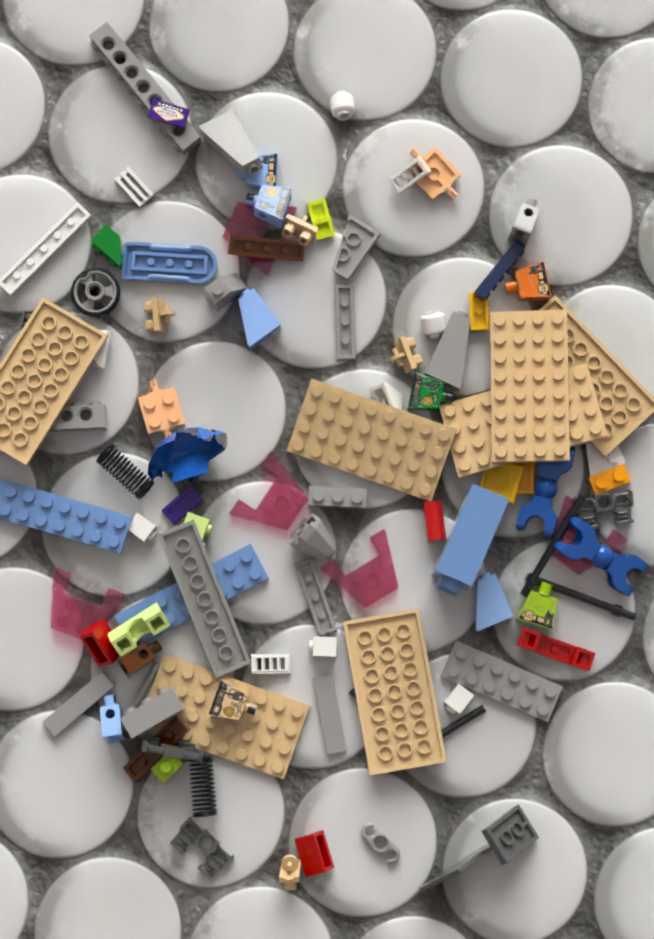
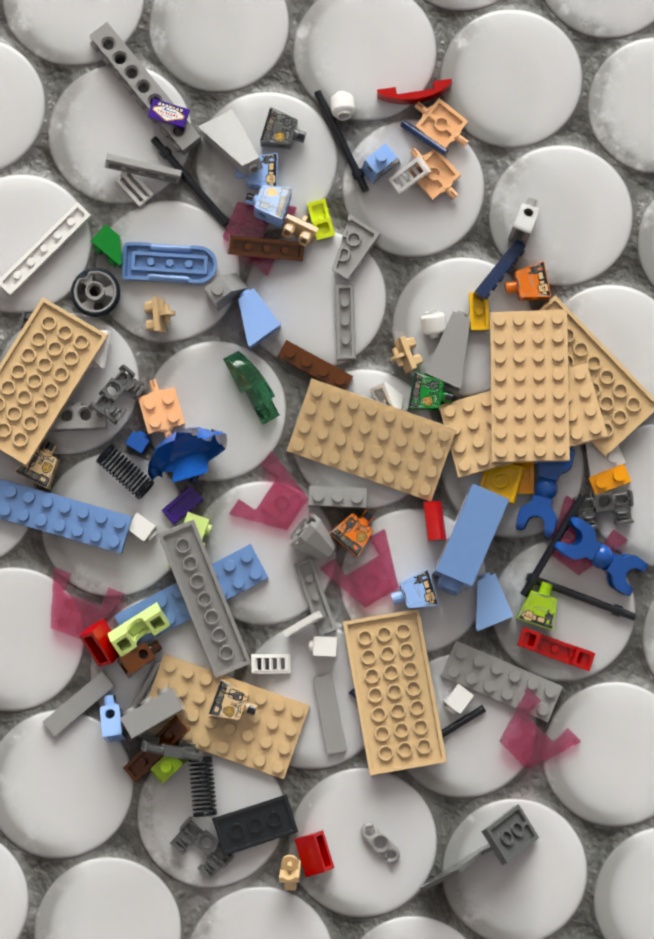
(41, 467): none -> torso
(120, 382): none -> dark grey piece
(138, 442): none -> blue plate
(143, 168): none -> light grey tile
(166, 154): none -> black bar
(254, 384): none -> clear green slope
(255, 825): none -> black tile
(280, 130): none -> torso
(304, 623): none -> white tile
(314, 366): none -> reddish brown plate
(353, 532): none -> torso
(356, 172): none -> black bar
(380, 163): none -> light blue torso
(390, 95): none -> red slope
(416, 592): none -> light blue torso
(424, 138): none -> dark blue bar
(441, 123): none -> light nougat plate
(528, 741): none -> clear pink wing

